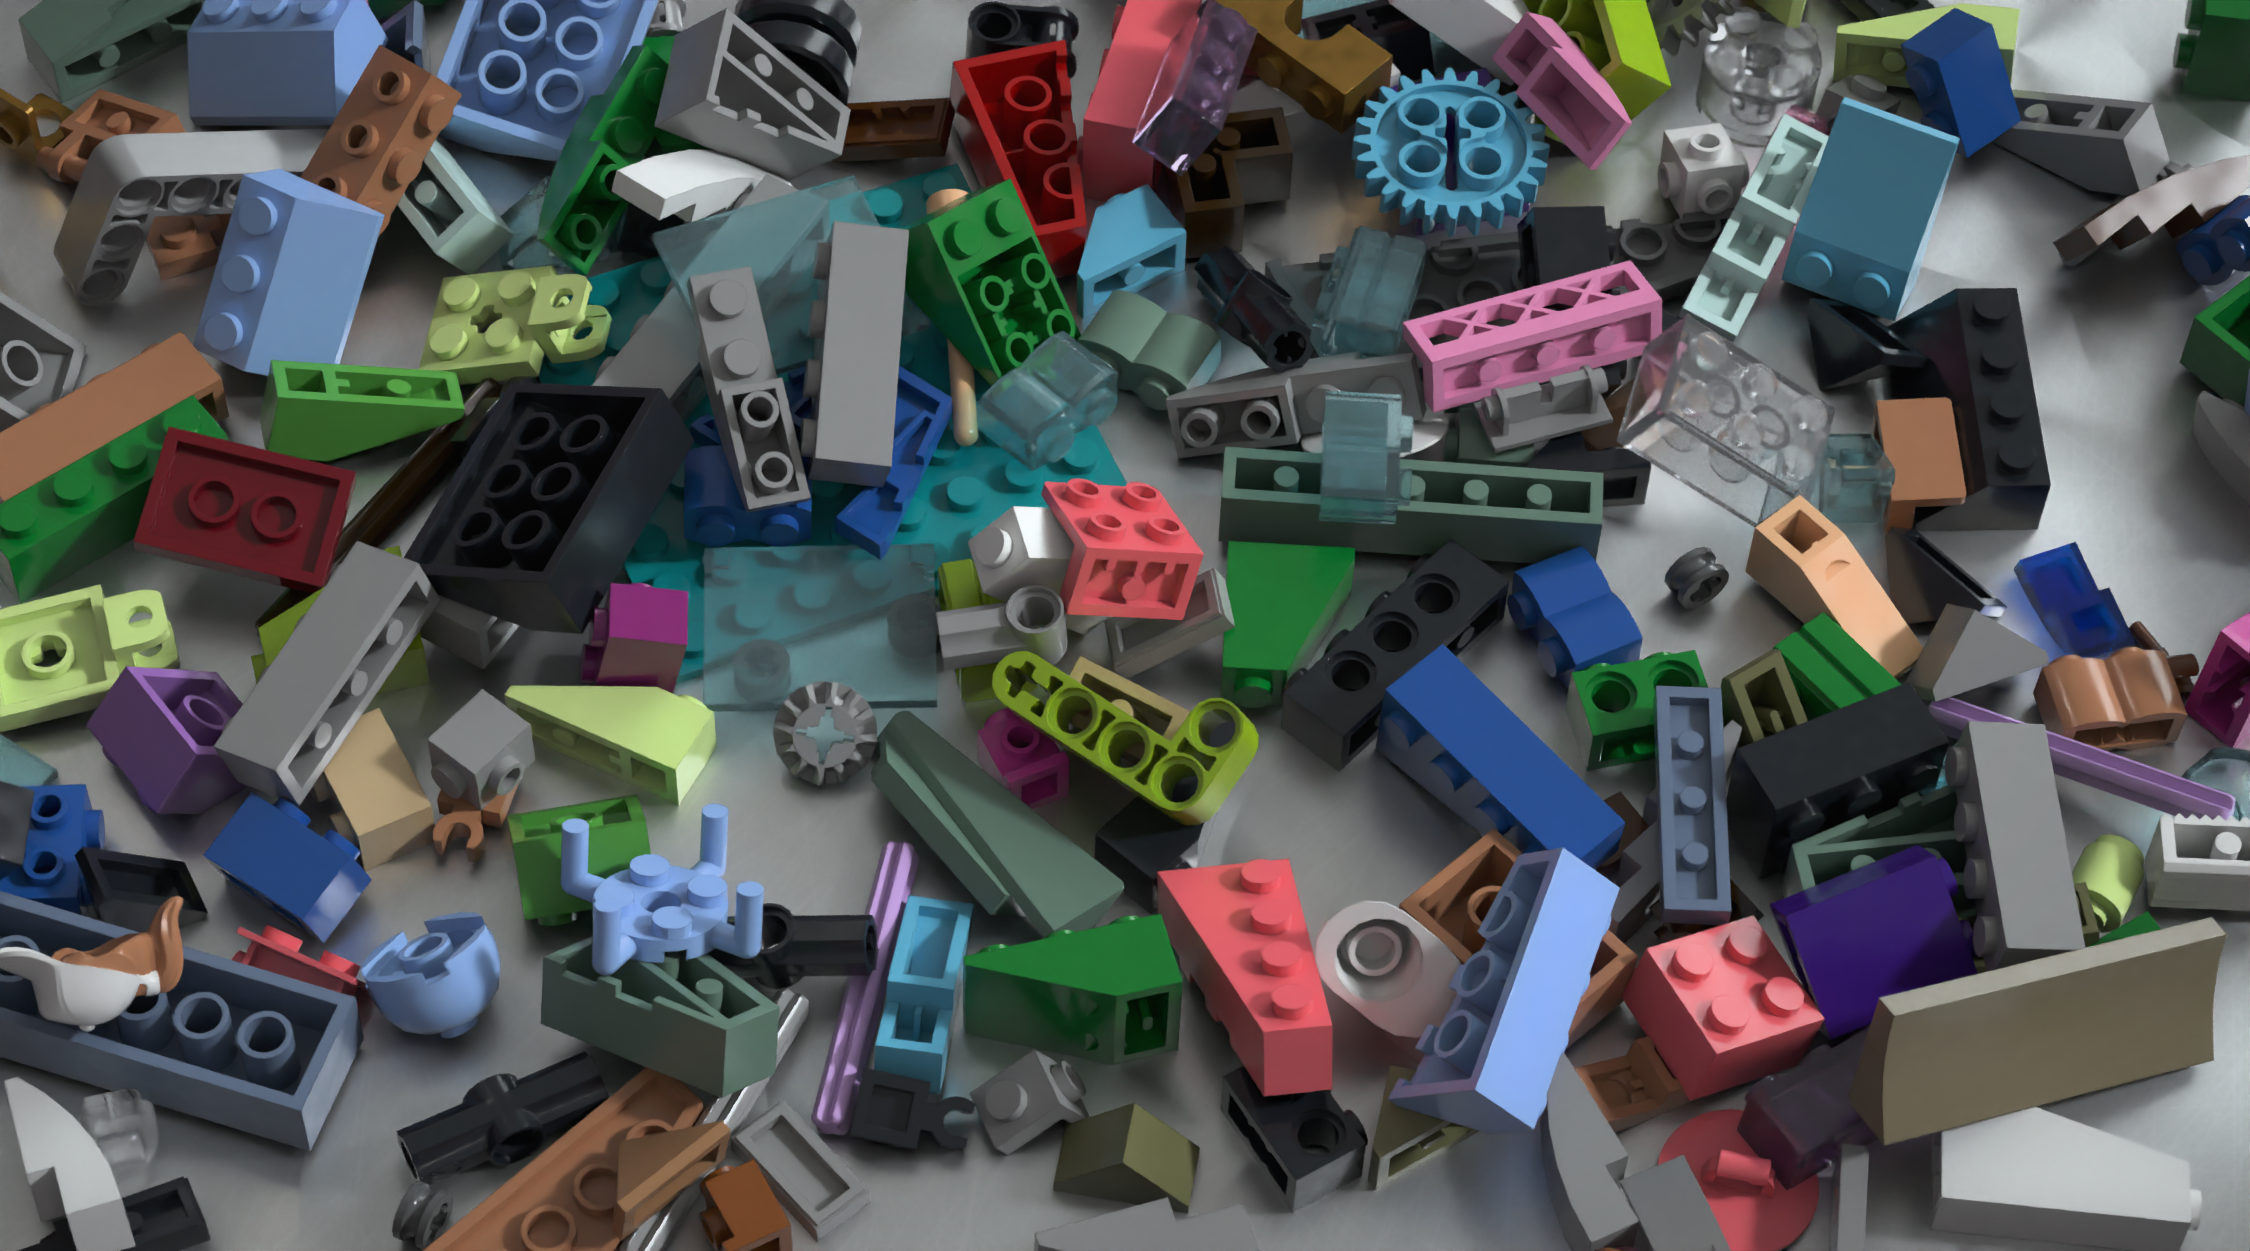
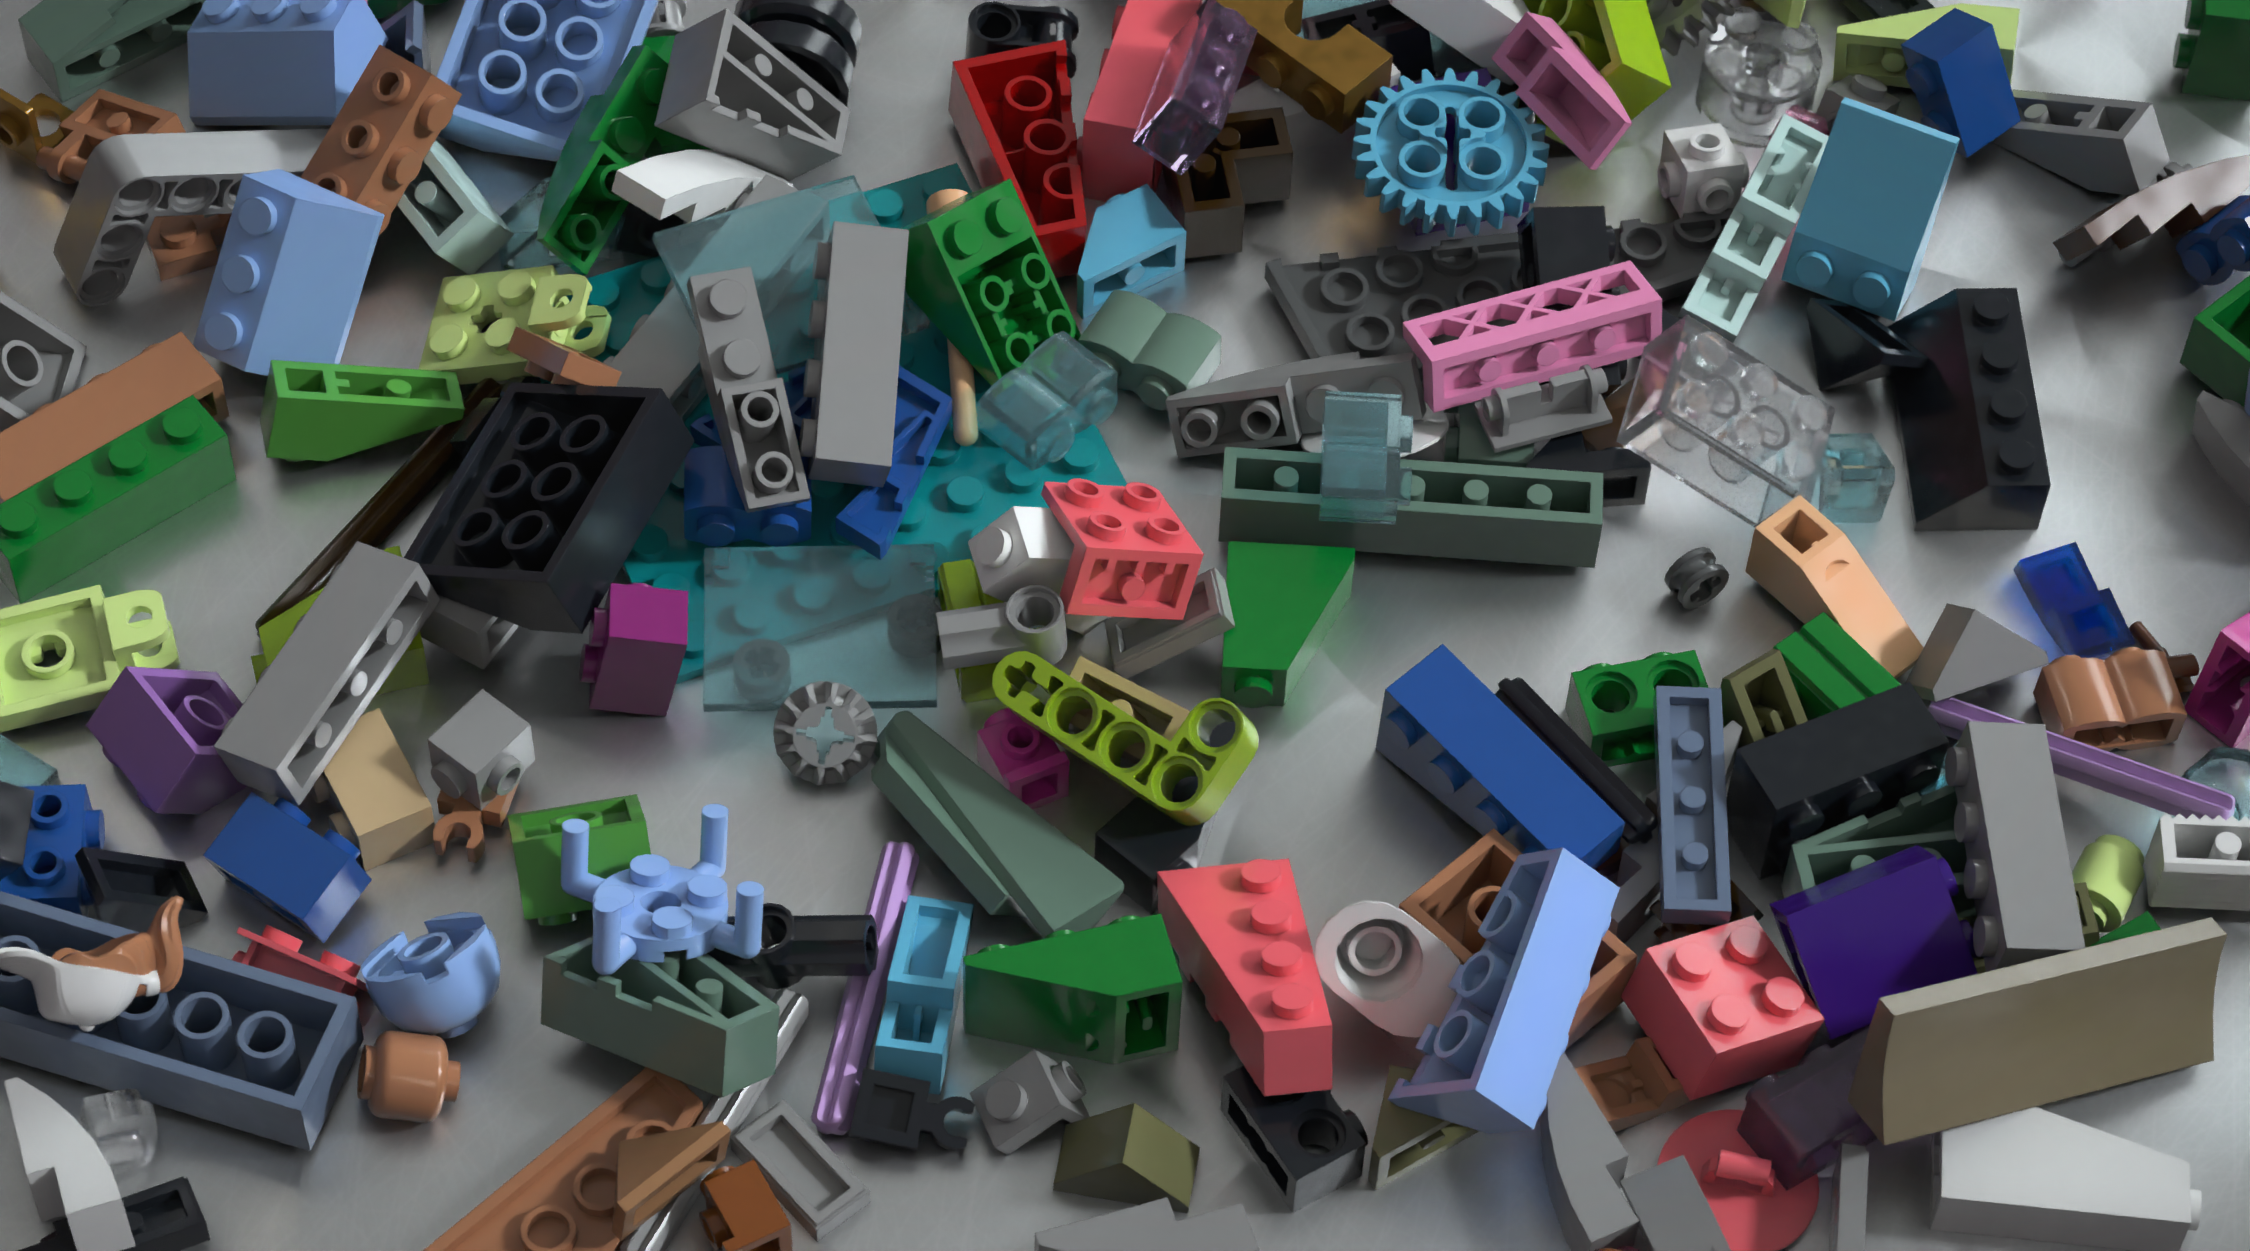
(245, 511): dark red plate -> none
(407, 1076): none -> nougat head
(422, 1215): dark grey bush -> none
(502, 1119): black piece -> none
(560, 362): none -> nougat plate
(623, 731): yellowish green slope -> none
(898, 129): reddish brown plate -> none
(1254, 309): black piece -> none
(1342, 722): black brick -> none
(1371, 295): clear light blue brick -> none
(1573, 614): blue brick -> none
(1579, 758): none -> black axle
(1924, 450): nougat panel -> none
(1927, 579): black slope -> none

